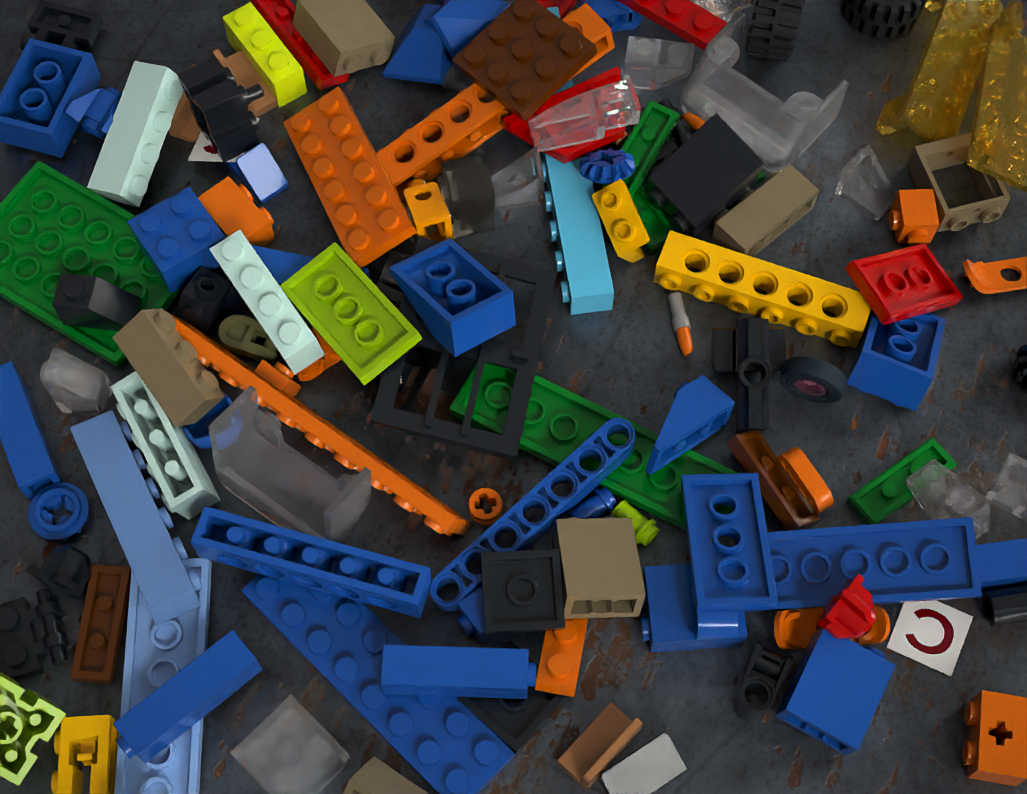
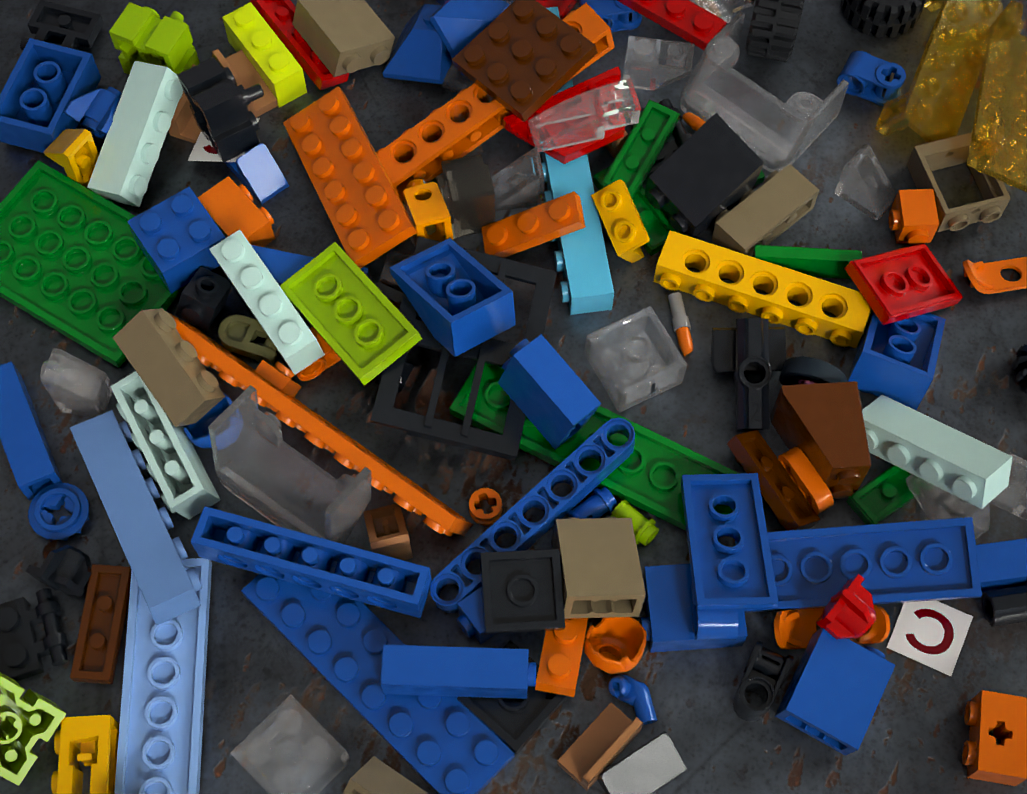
(76, 153): none -> yellow slope
(94, 303): black slope -> none
(153, 40): none -> lime brick
(186, 698): blue brick -> none
(388, 532): none -> medium nougat slope
(534, 226): none -> orange plate
(547, 390): none -> blue brick
(607, 166): blue gear -> none
(615, 644): none -> orange hair
(635, 359): none -> clear brick
(635, 694): none -> blue arm
(694, 416): blue slope -> none
(810, 261): none -> green tile
(828, 428): none -> reddish brown slope
(870, 76): none -> blue piece
(936, 452): none -> light aqua brick

